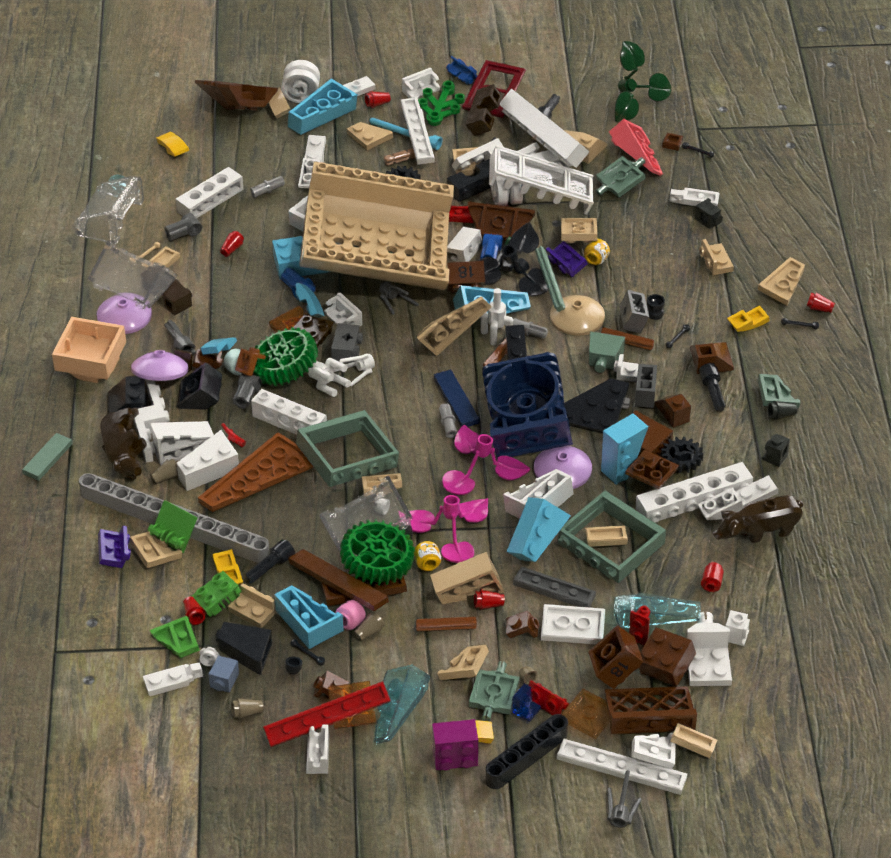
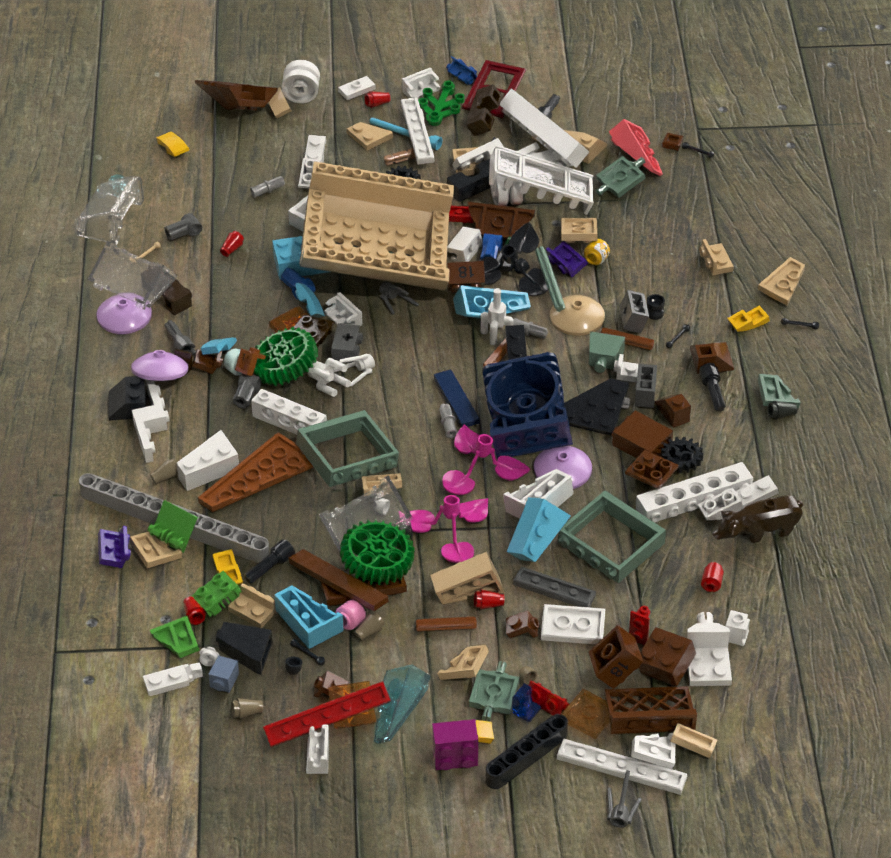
(47, 456): sand green tile -> none
(89, 349): light nougat container -> none
(120, 442): dark brown animal -> none
(166, 257): tan tile -> none
(178, 439): white wedge -> none
(200, 388): black slope -> none
(210, 193): white brick -> none
(233, 437): red bar -> none
(322, 106): medium azure wedge -> none
(427, 556): yellow head -> none
(449, 327): tan wedge -> none
(606, 536): tan tile -> none
(622, 447): medium azure wedge -> none
(659, 85): dark green plant -> none
(662, 608): clear light blue wedge -> none
(693, 196): white hinge -> none
(708, 214): pearl dark grey brick -> none
(776, 450): pearl dark grey brick -> none
(820, 303): red cone -> none

